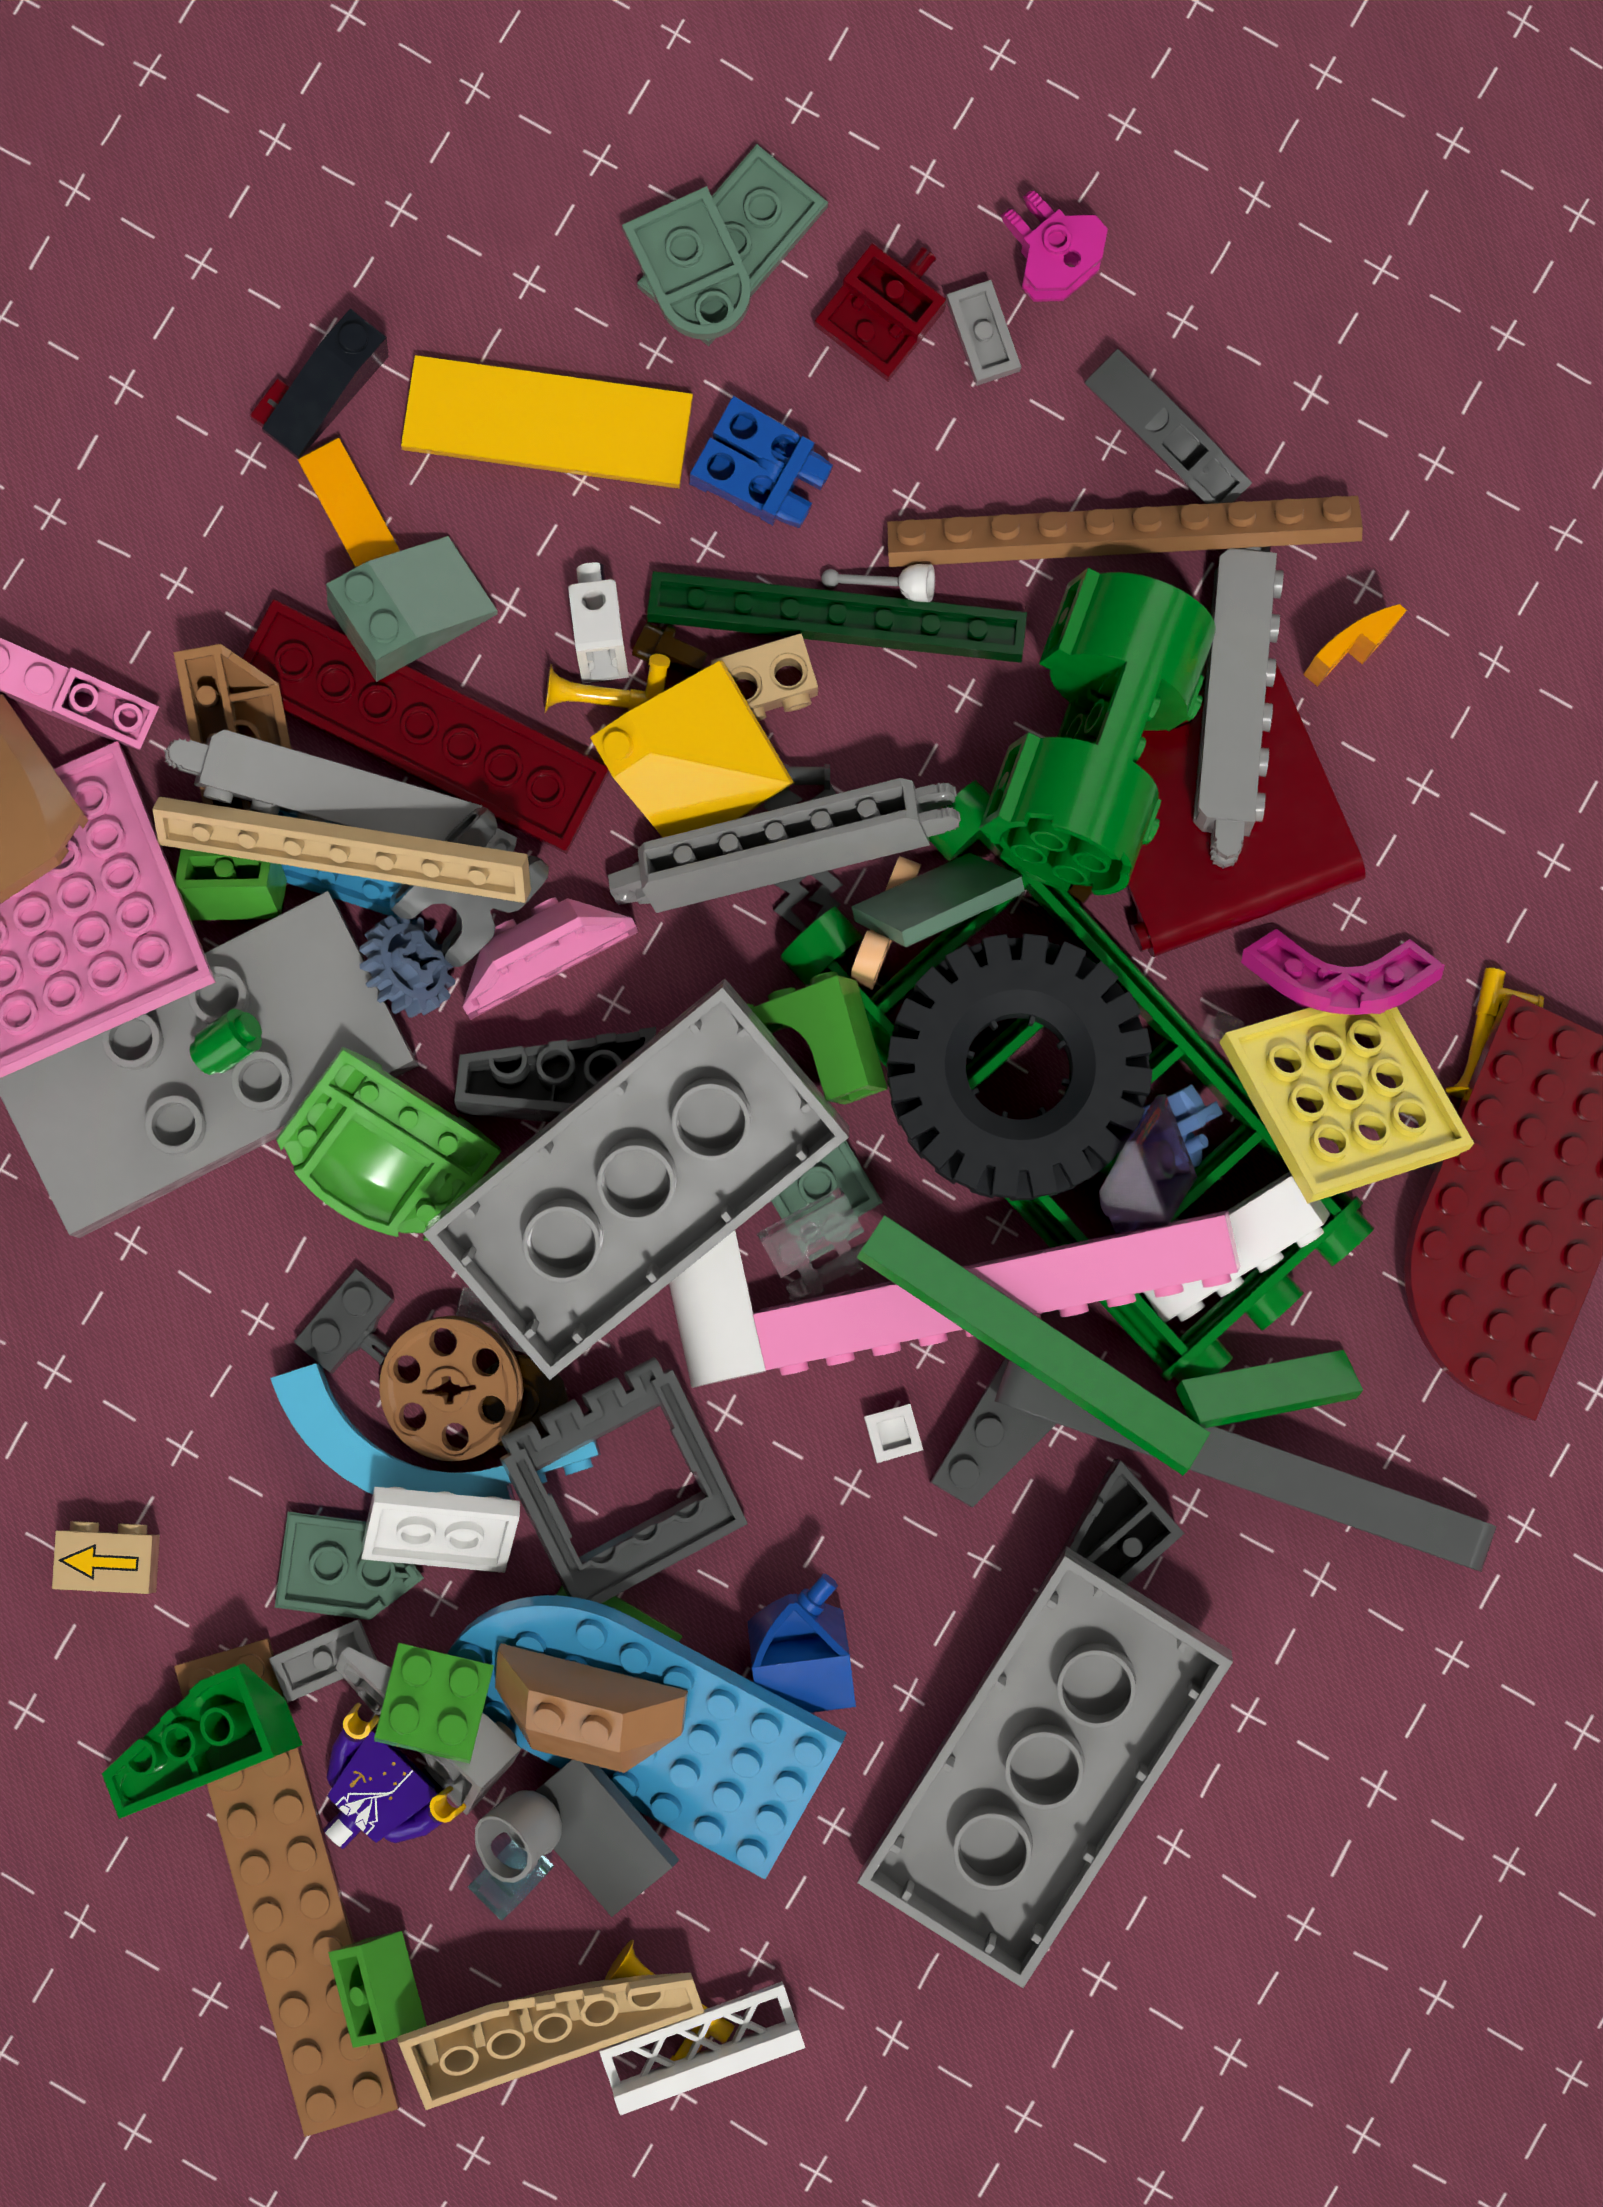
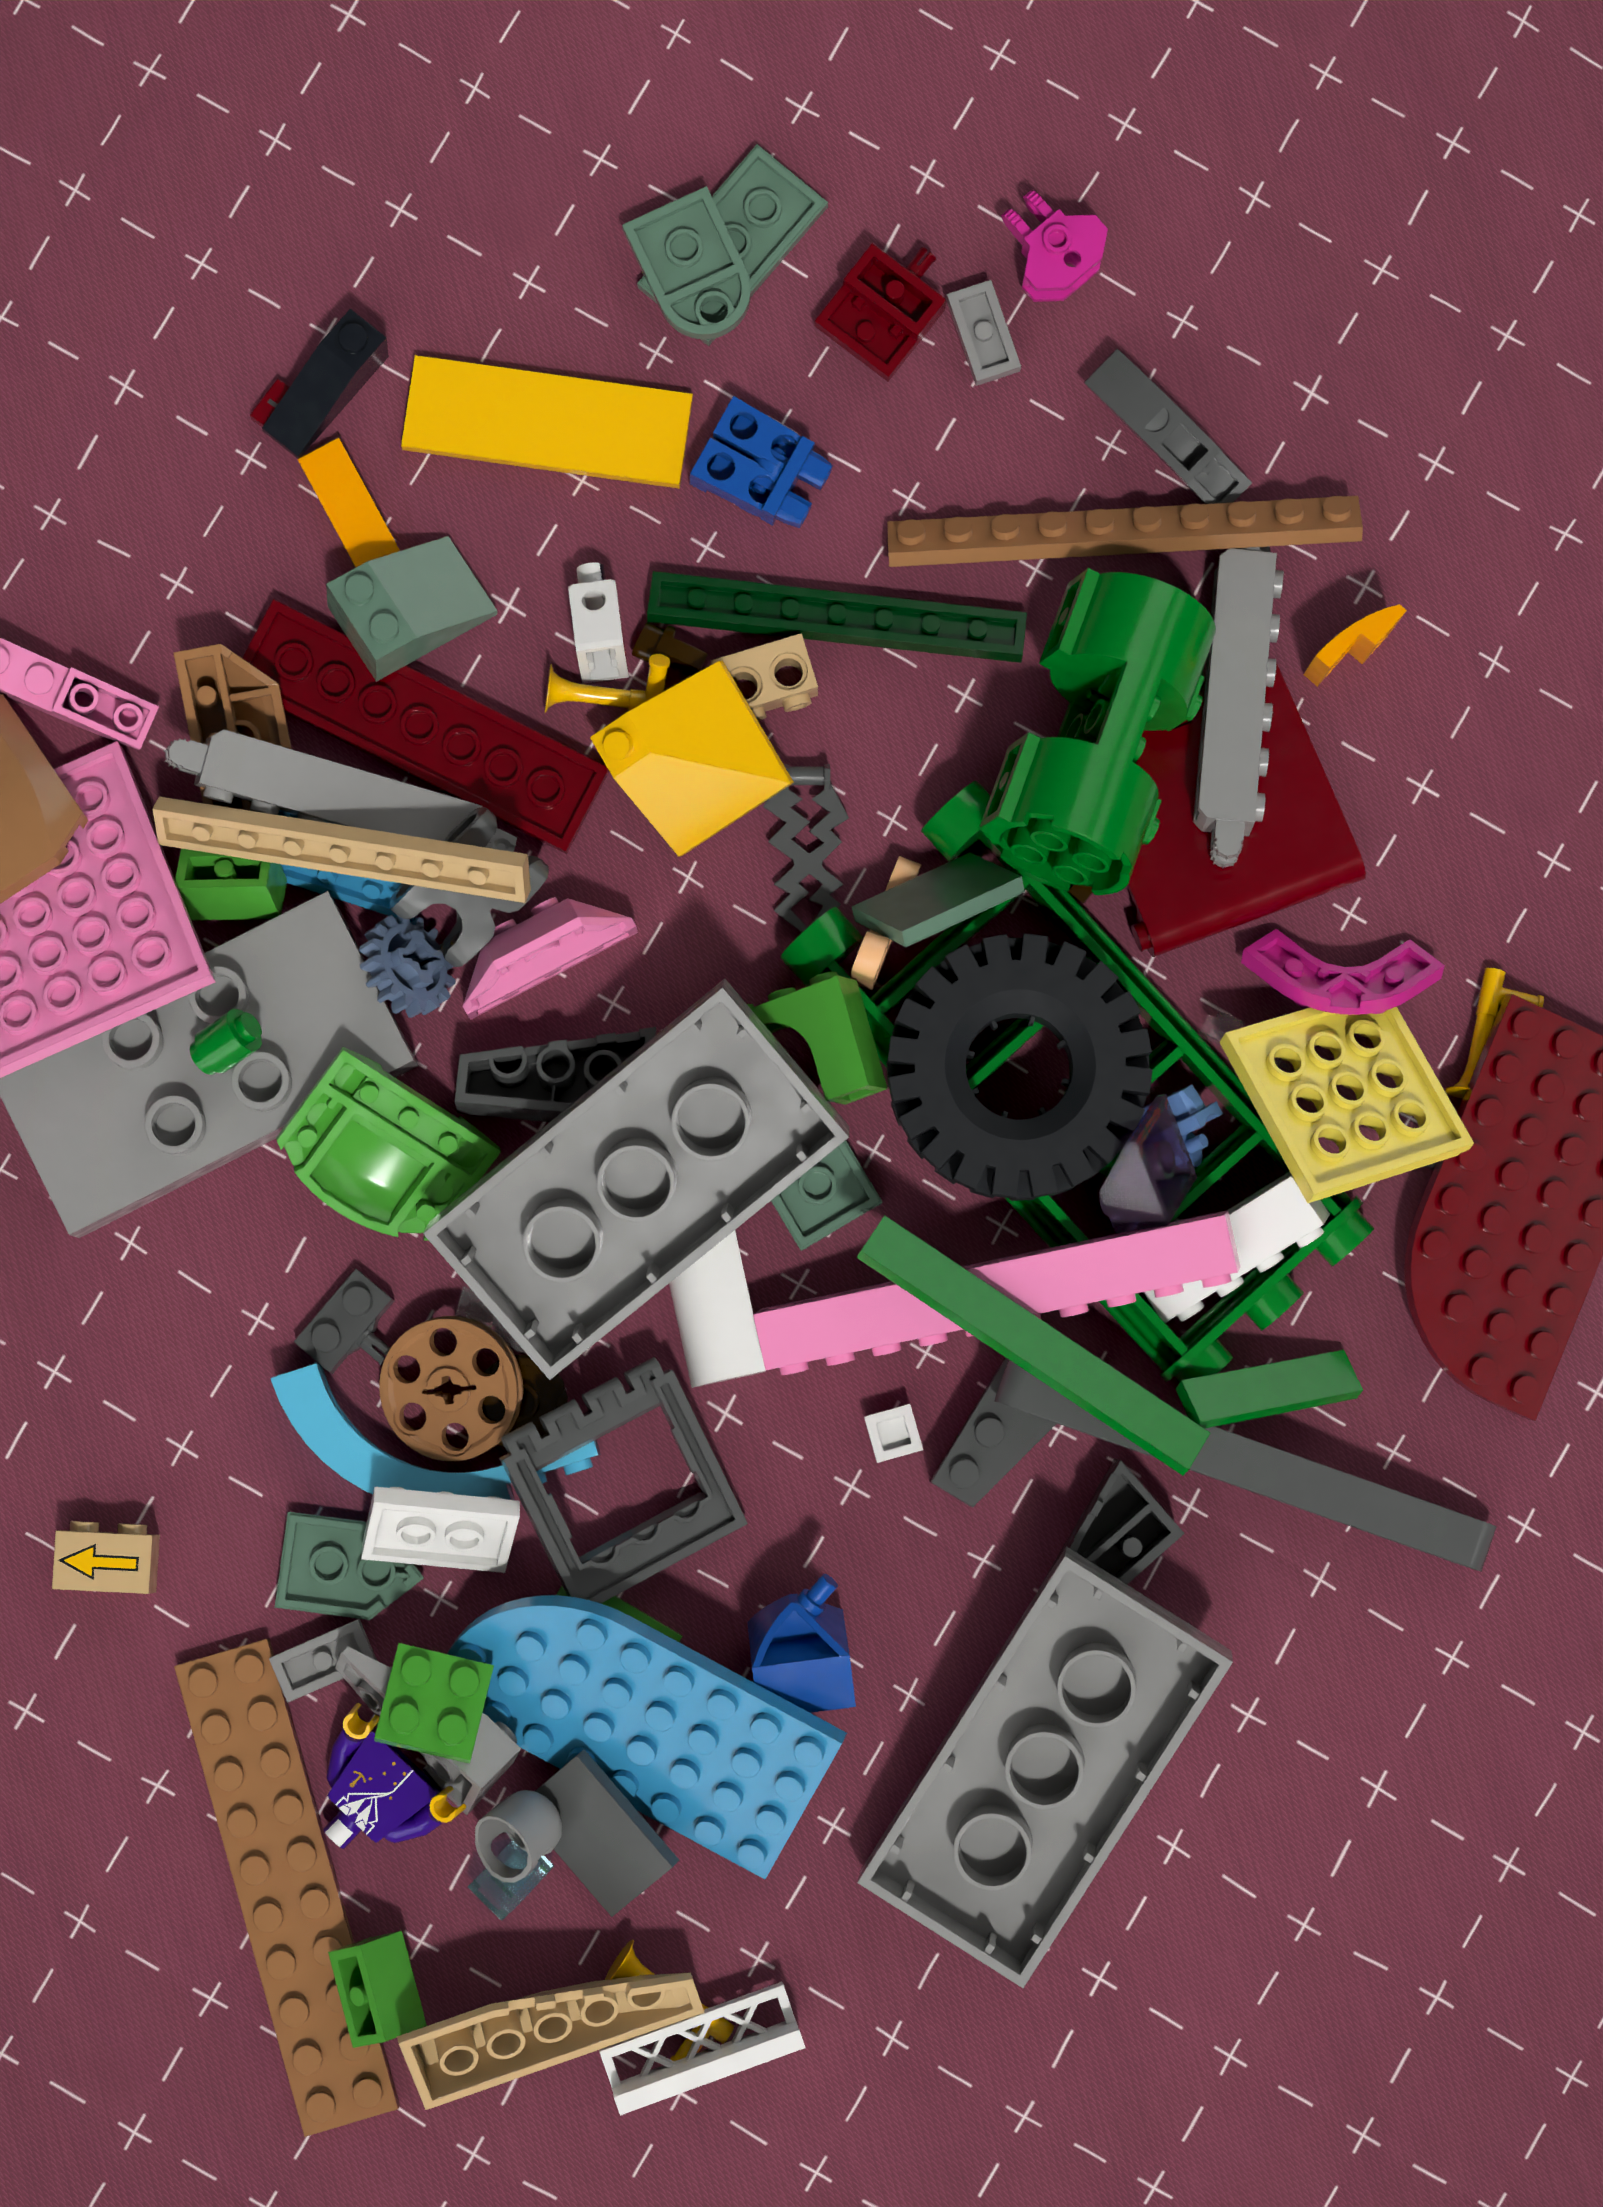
(210, 1734): green wedge -> none
(587, 1709): medium nougat wedge -> none
(786, 844): light grey hinge -> none
(810, 1234): clear plate -> none
(915, 581): hinge -> none

